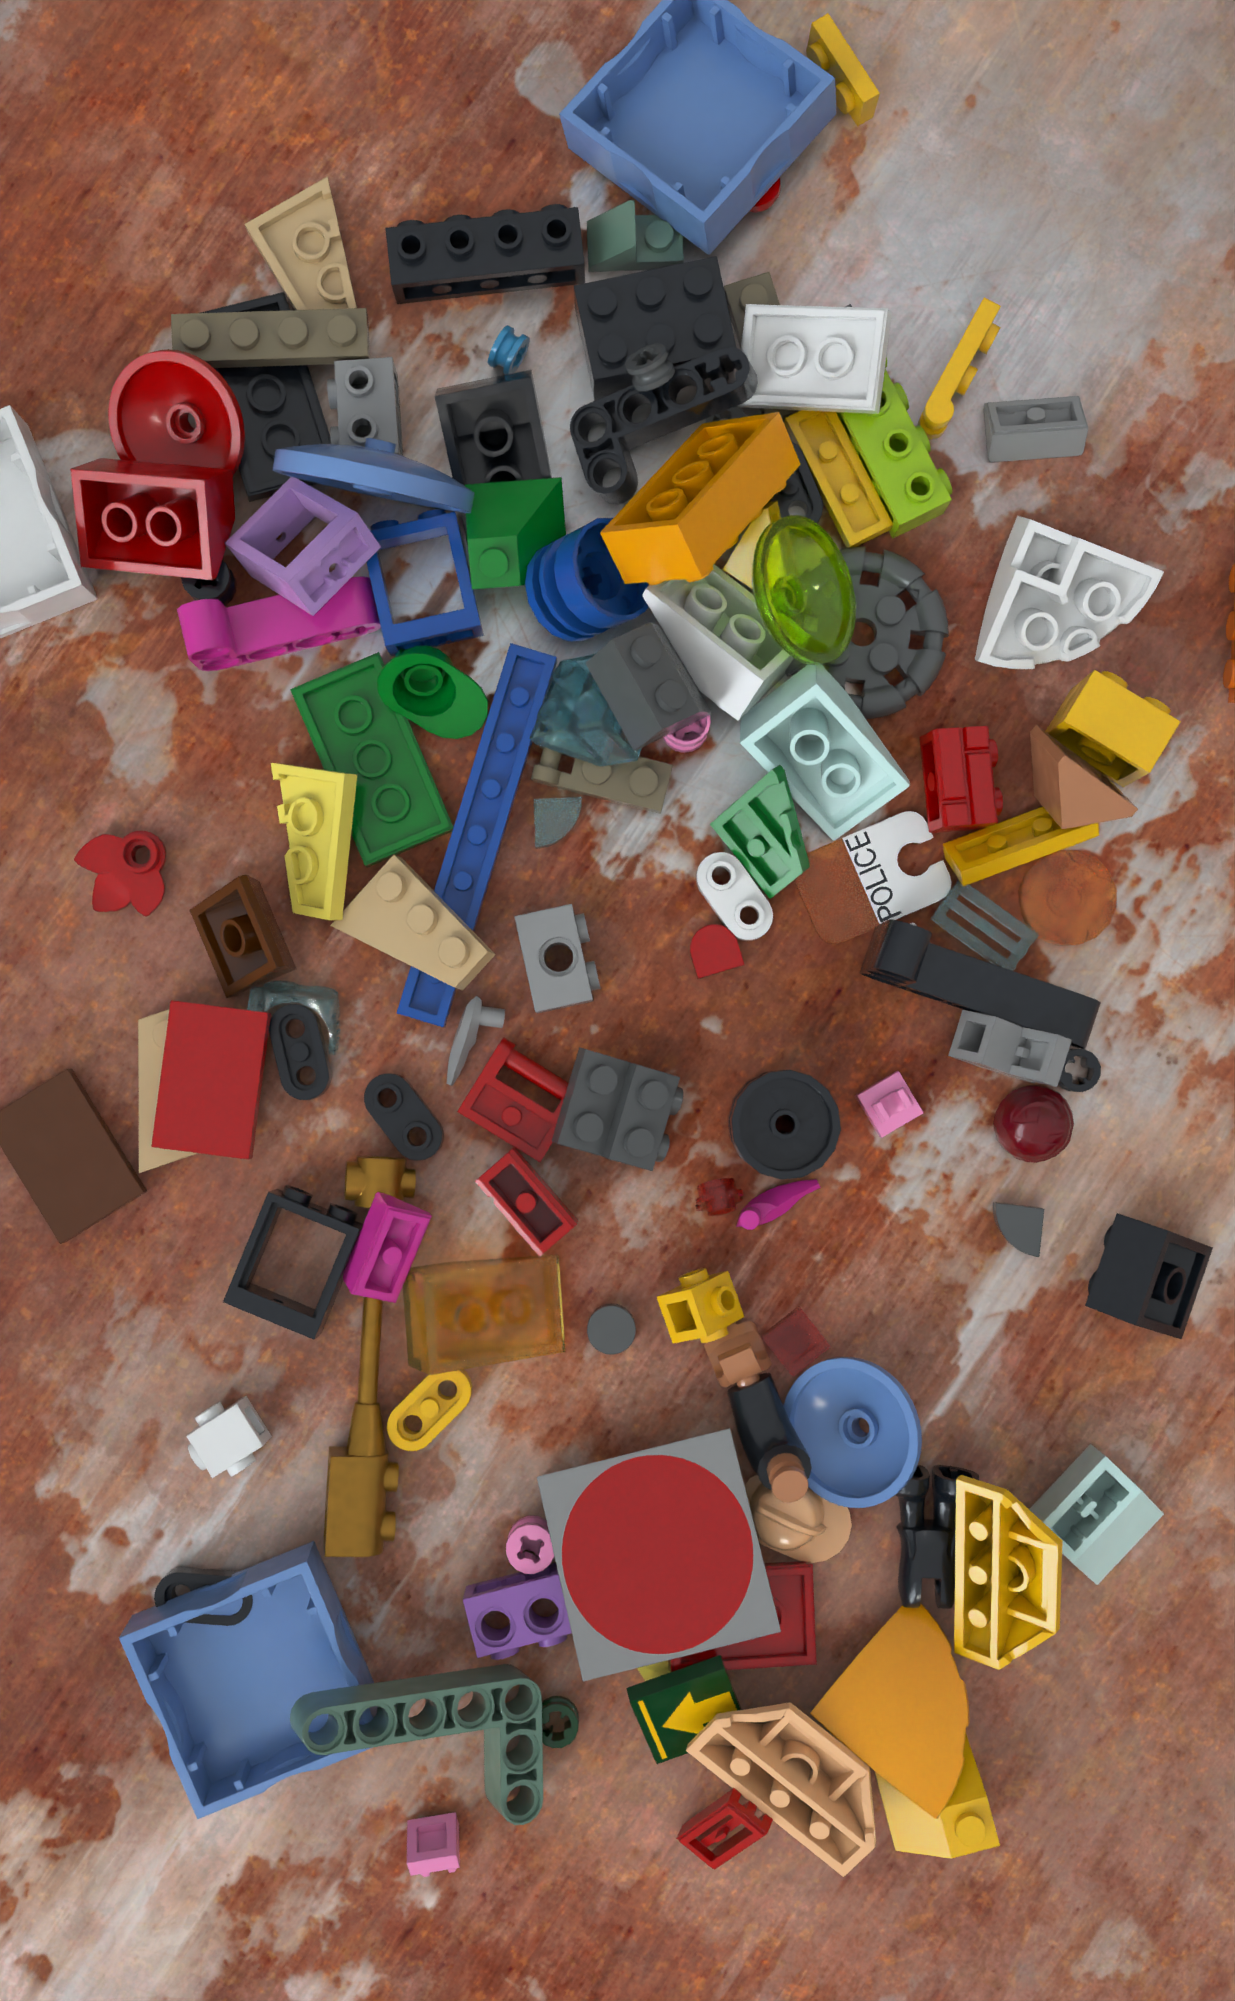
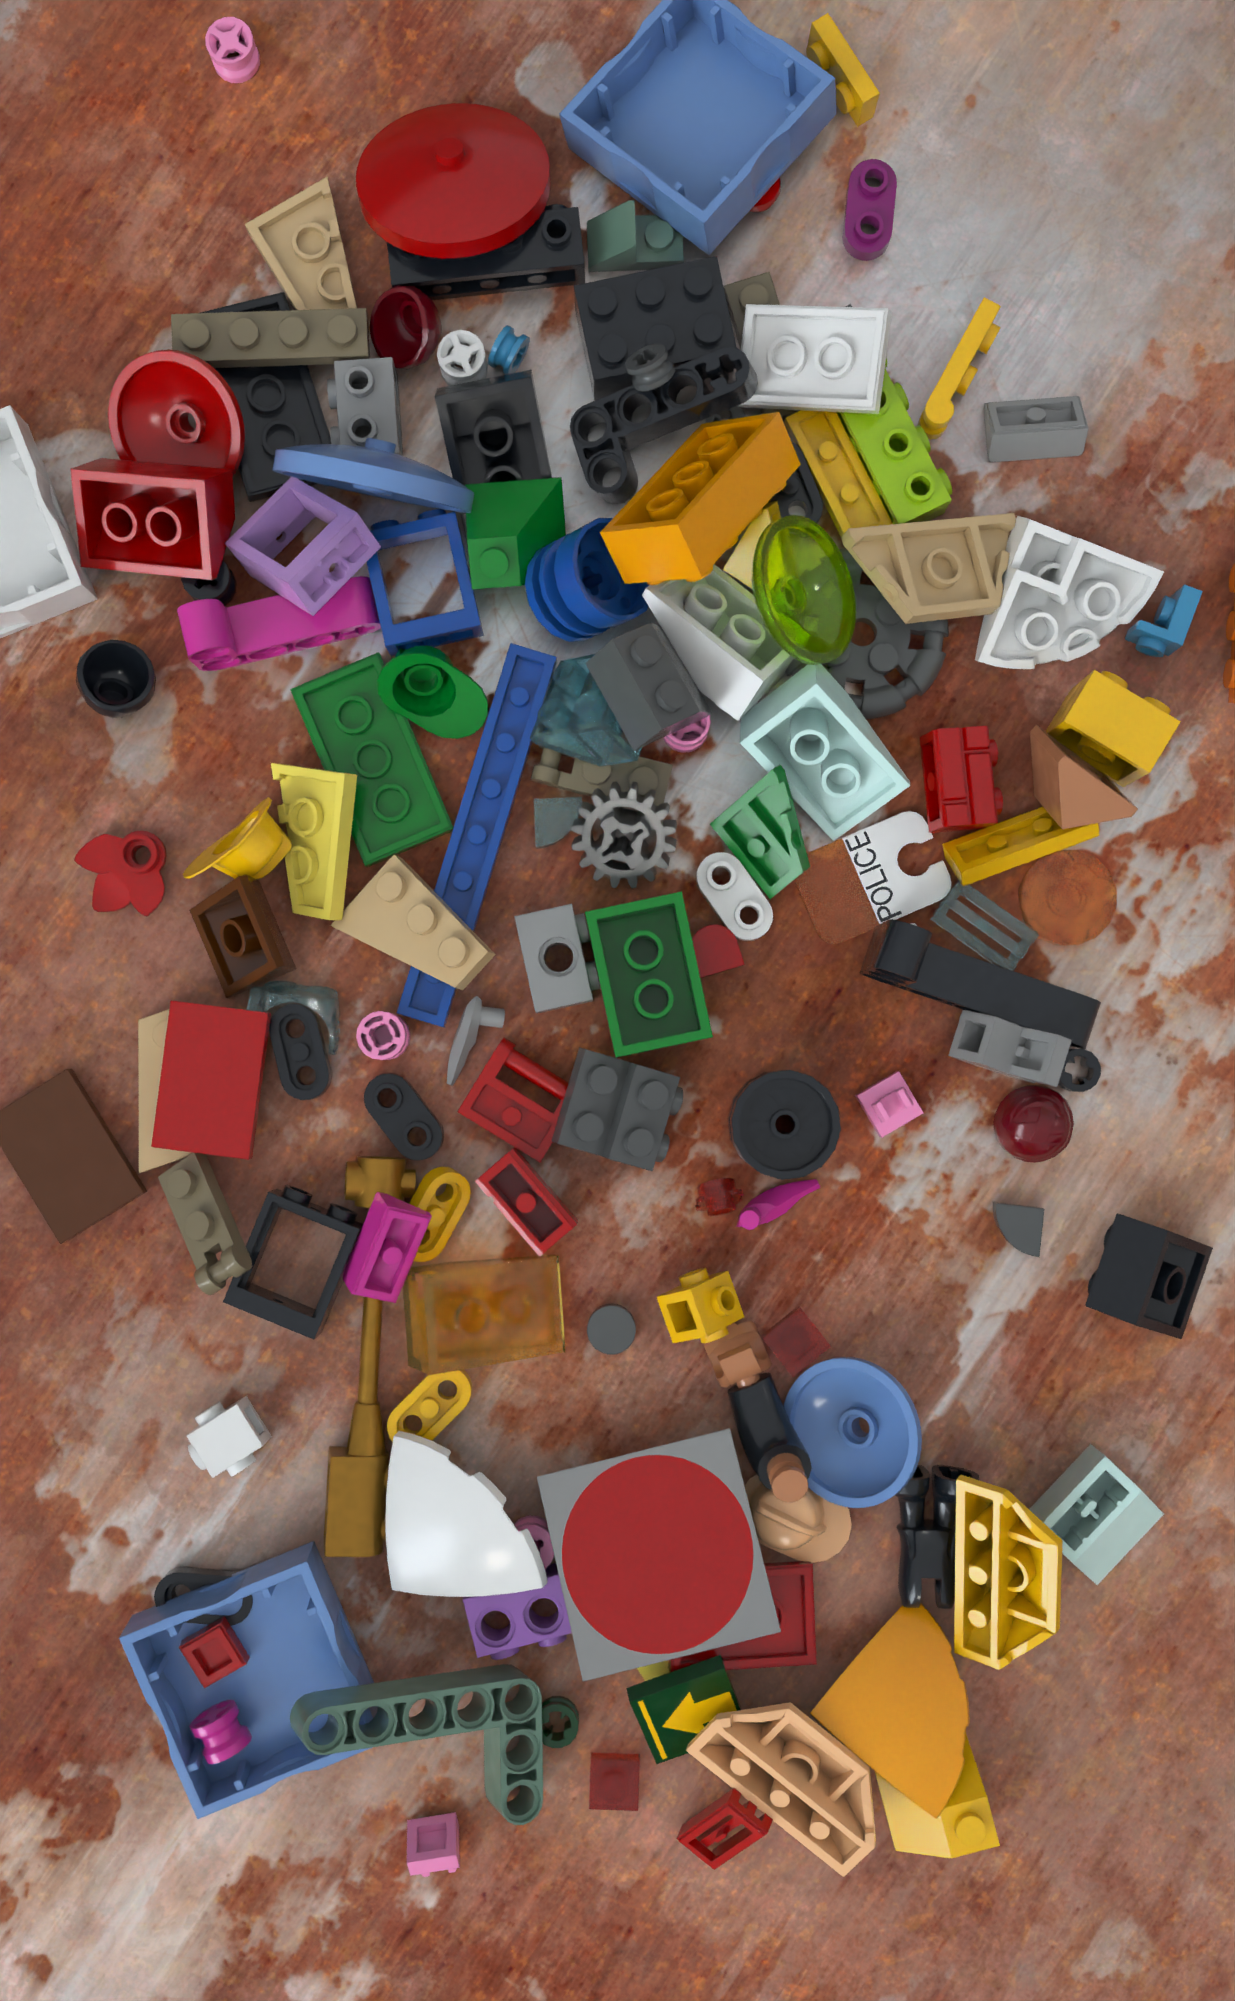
(115, 678): none -> black piece
(205, 1222): none -> dark tan plate
(214, 1652): none -> red tile
(220, 1732): none -> dark pink wheel
(232, 36): none -> bright pink wheel
(248, 849): none -> yellow piece
(390, 1039): none -> bright pink wheel
(405, 326): none -> dark red piece
(445, 1208): none -> yellow plate
(451, 1528): none -> white brick
(453, 180): none -> red dish
(459, 349): none -> white wheel
(609, 847): none -> dark grey gear
(614, 1781): none -> clear red plate
(648, 974): none -> green brick
(871, 207): none -> magenta plate
(936, 565): none -> tan wing
(1174, 620): none -> dark azure bracket

